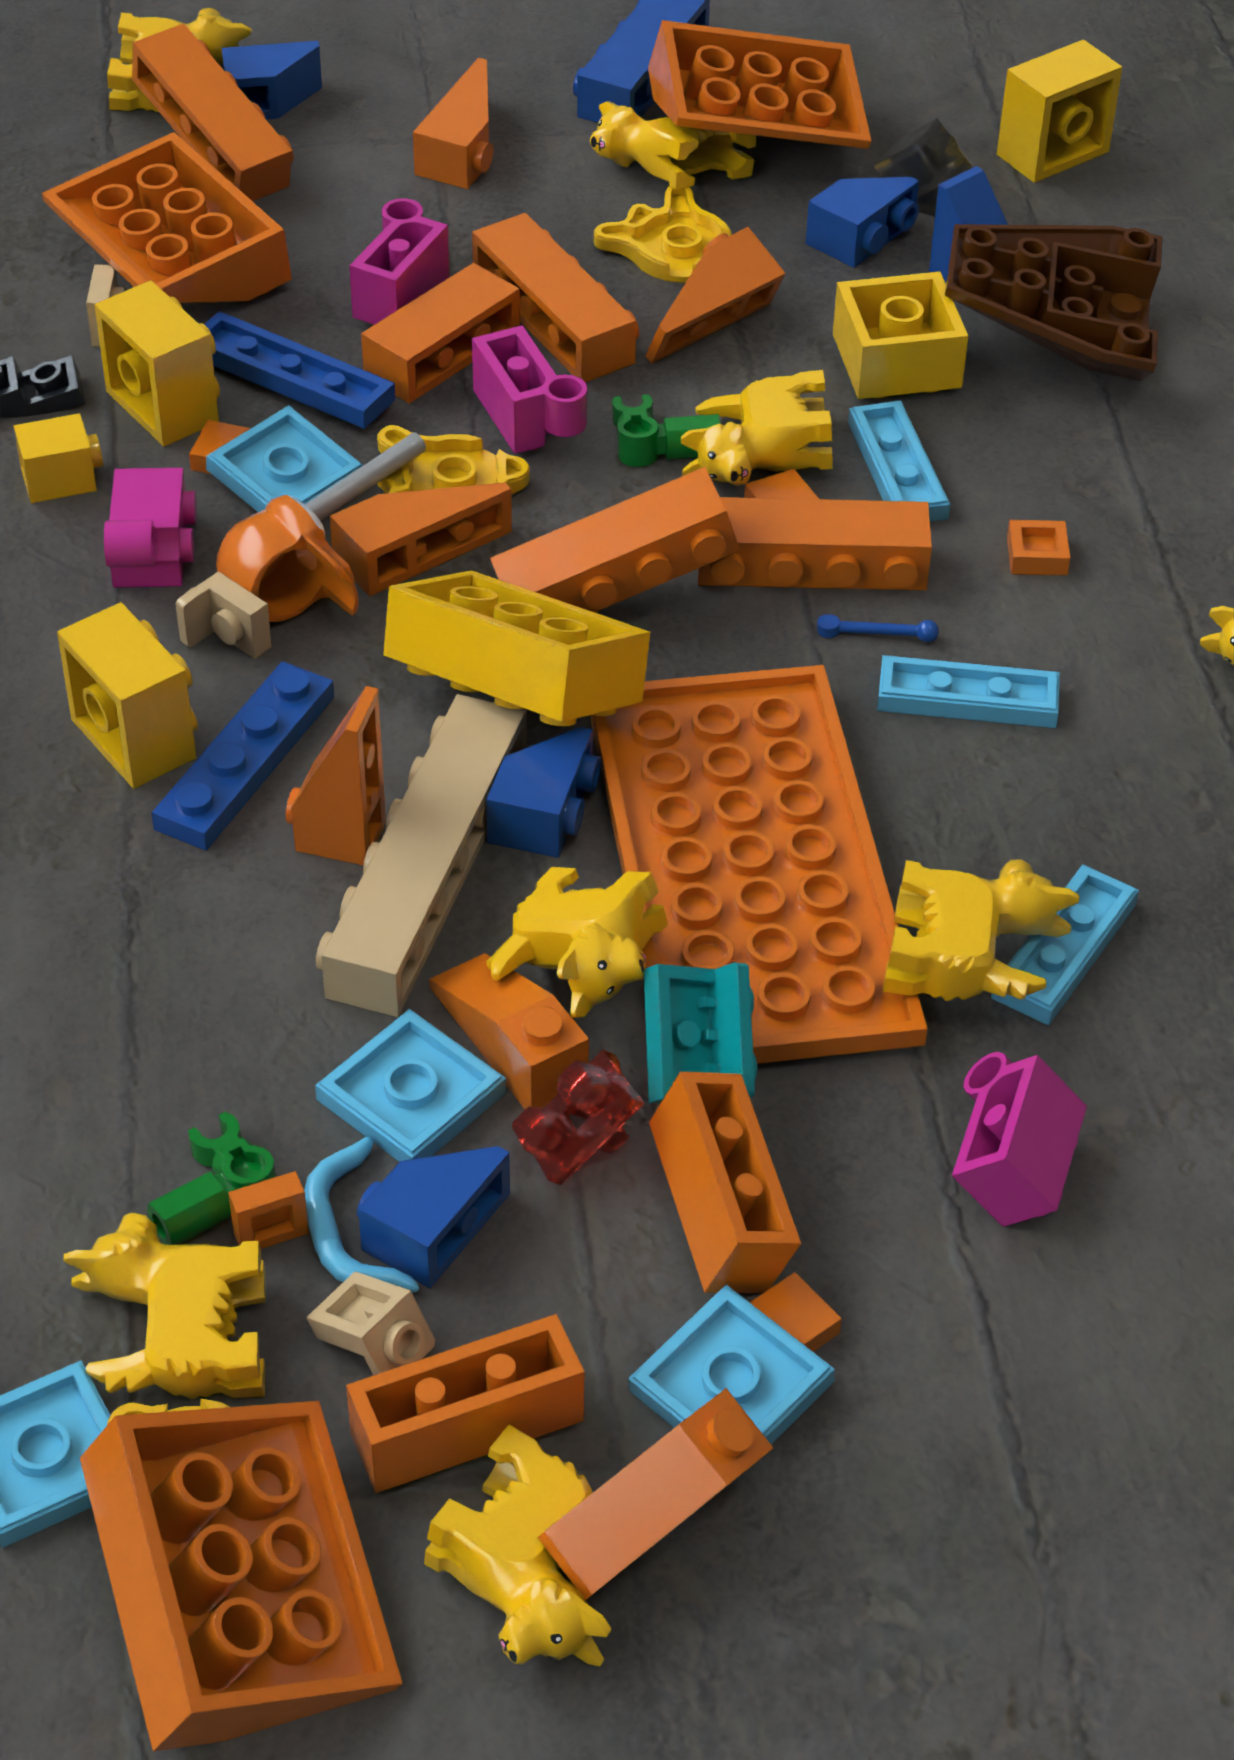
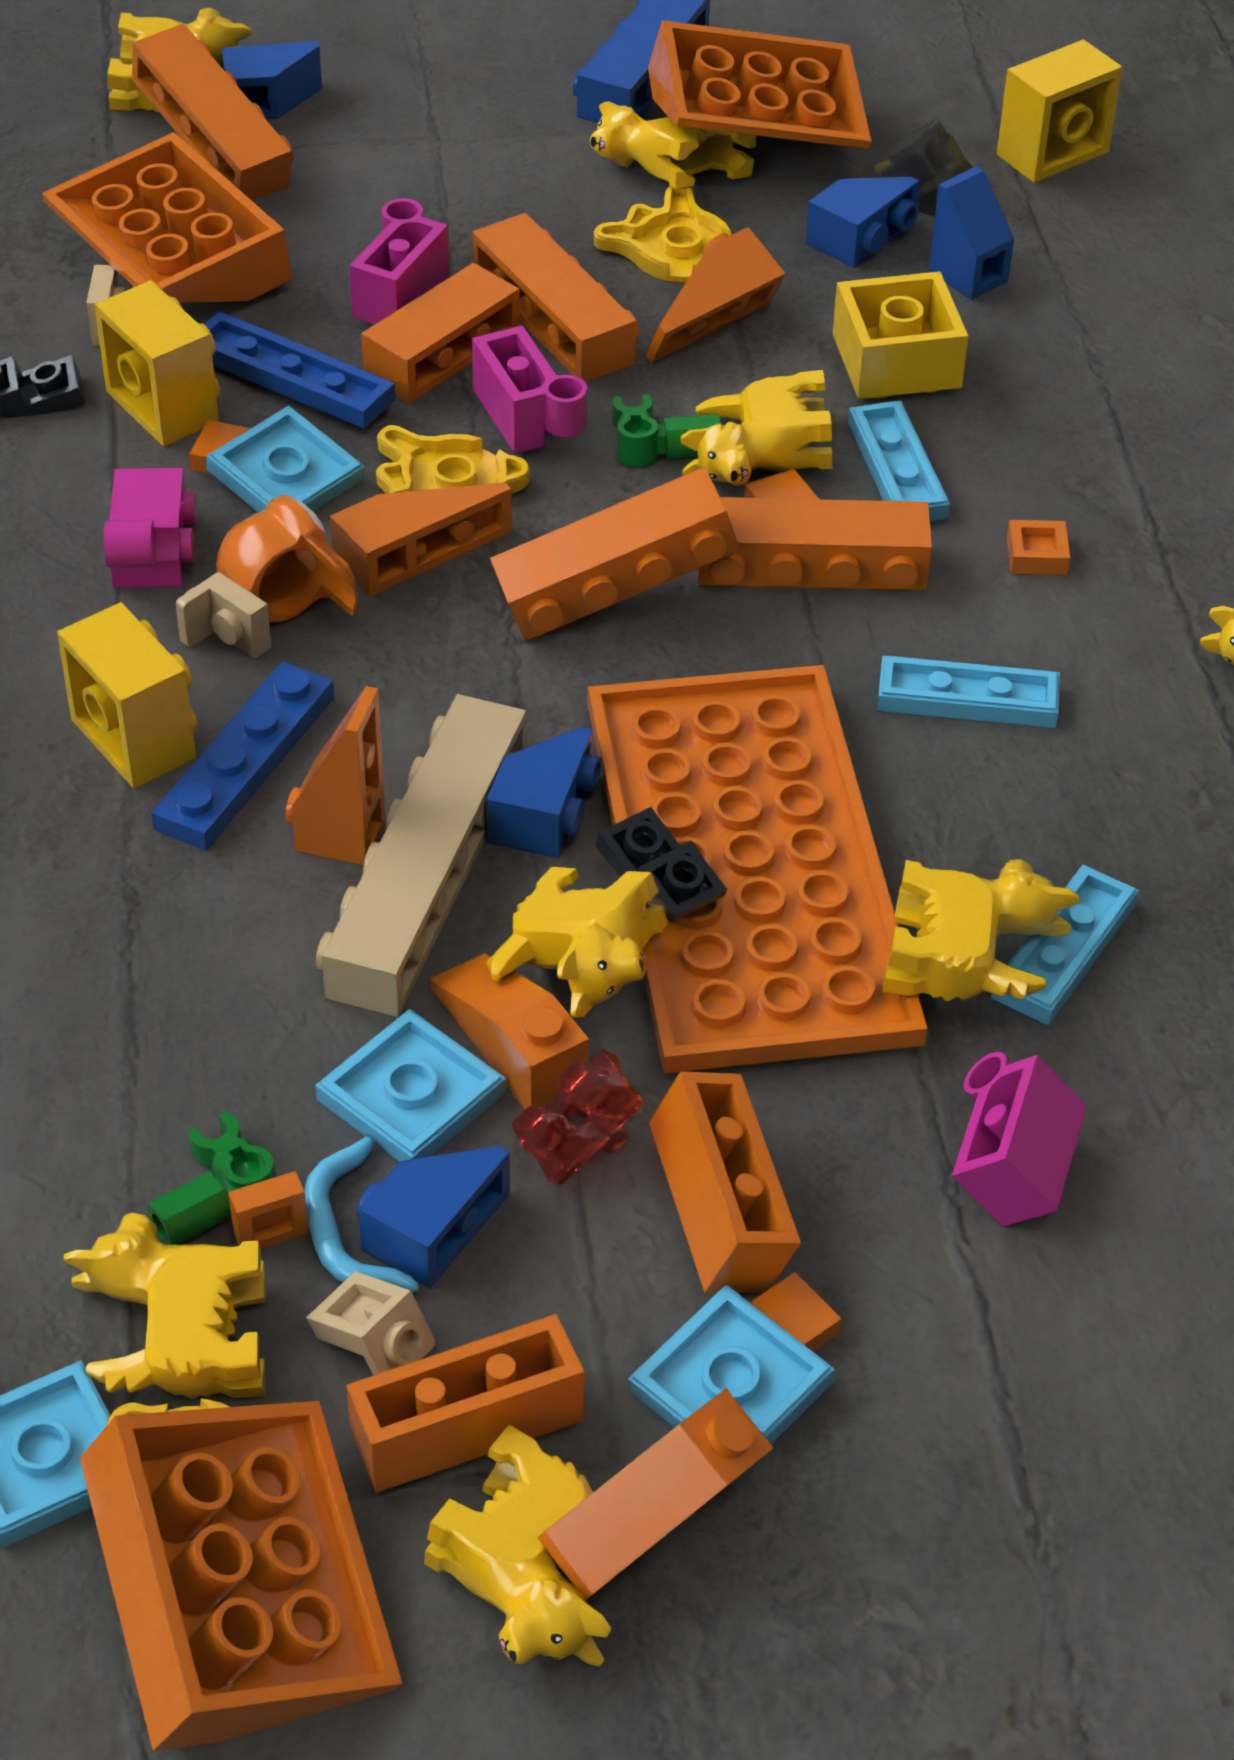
(57, 457): yellow brick -> none
(367, 476): light grey bar -> none
(454, 136): orange slope -> none
(516, 646): yellow brick -> none
(679, 871): none -> black slope
(698, 1024): teal bracket -> none
(830, 626): blue hinge -> none
(1064, 288): reddish brown wedge -> none

